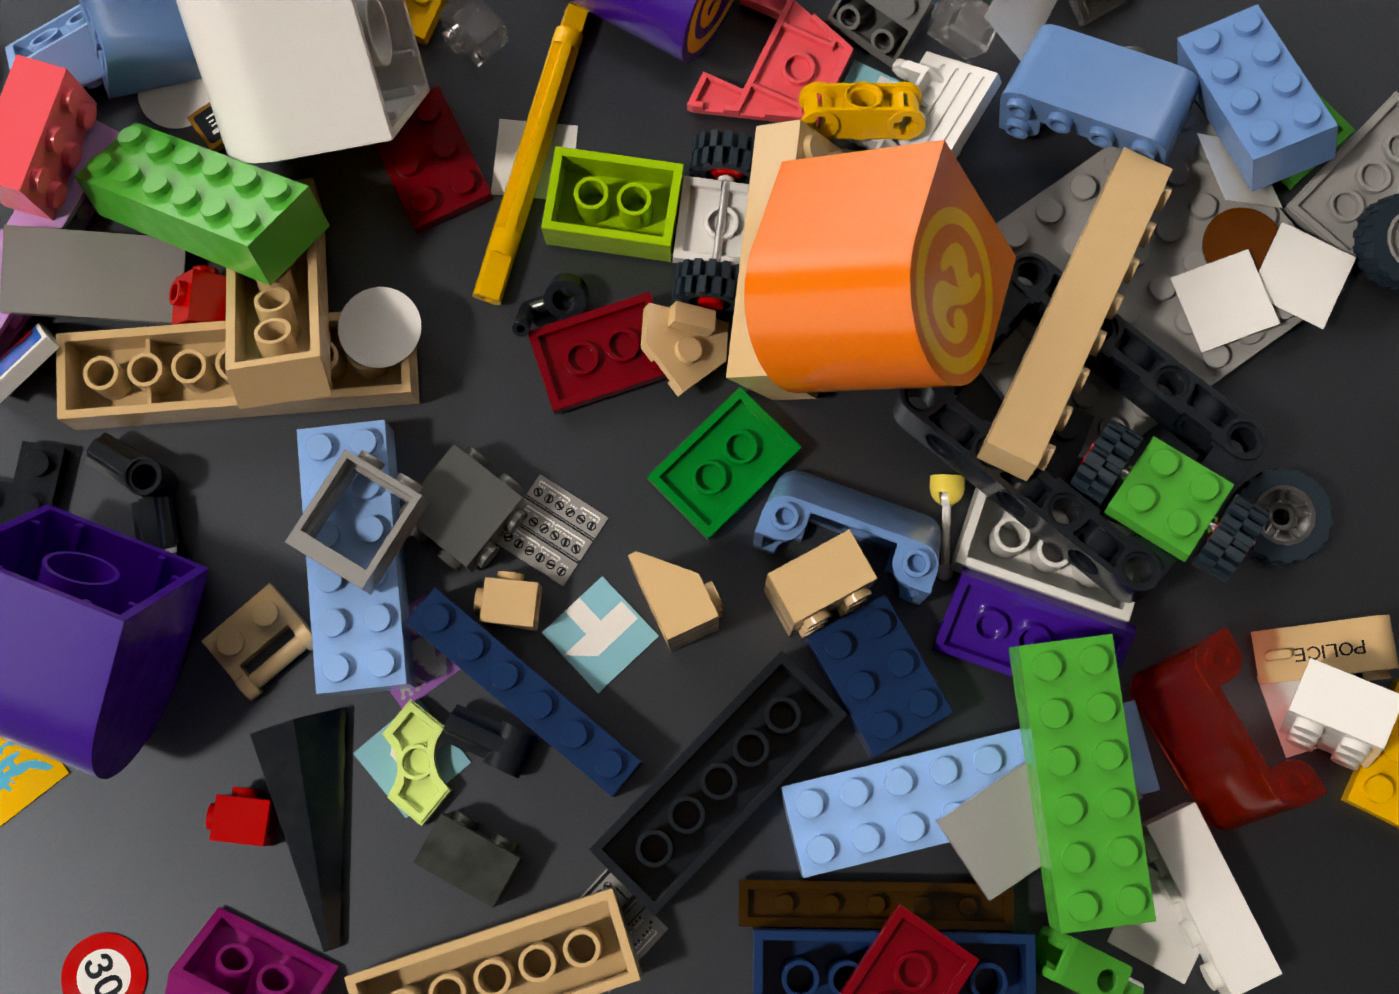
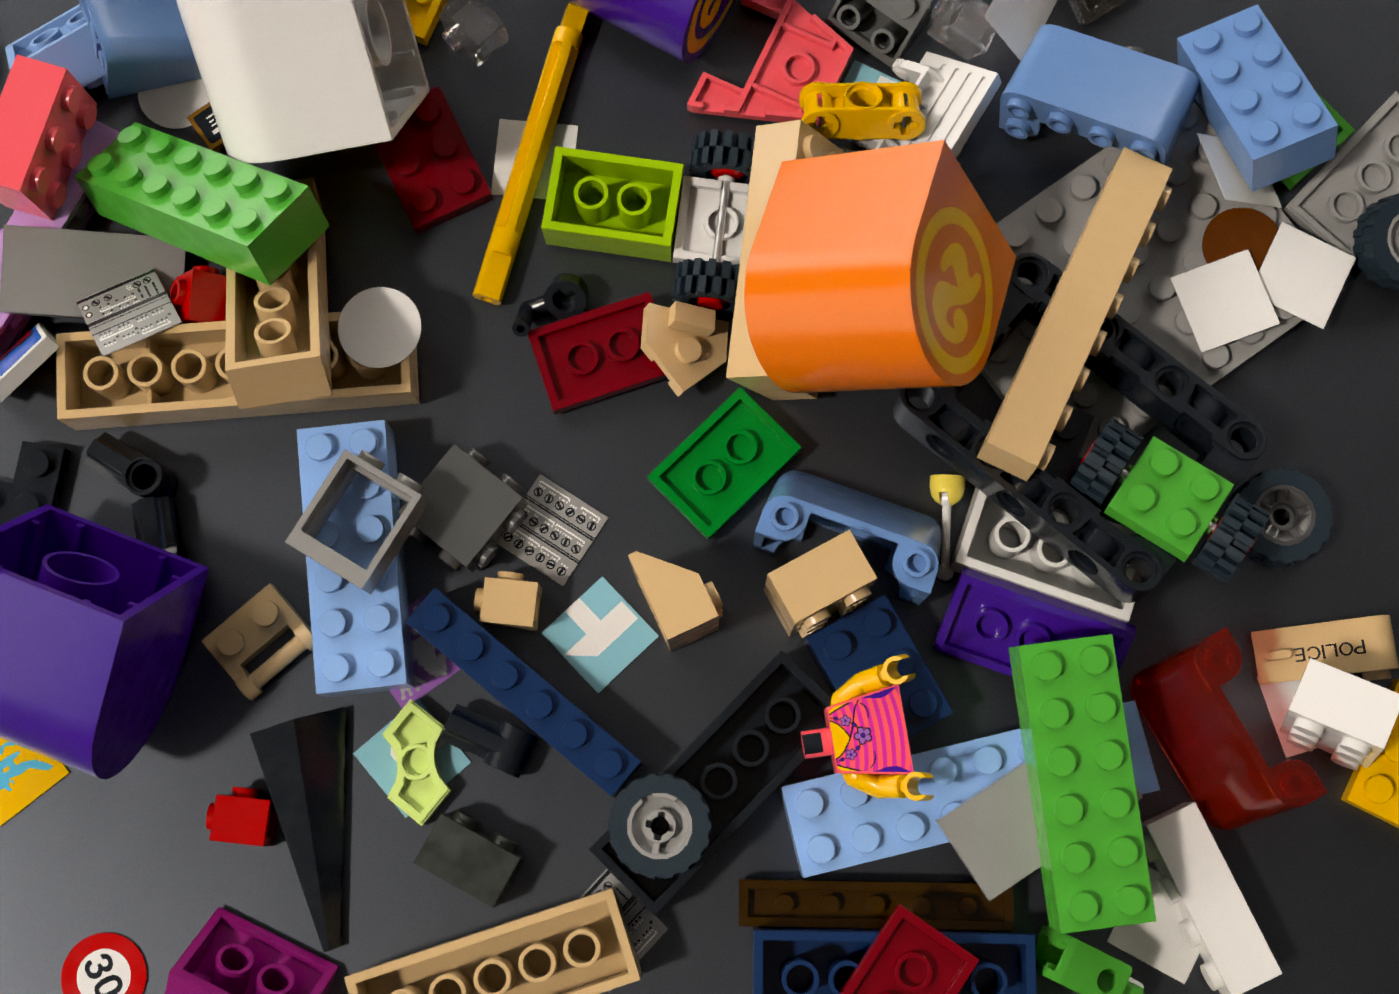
(128, 312): none -> light grey sticker
(632, 832): none -> black wheel
(869, 735): none -> torso

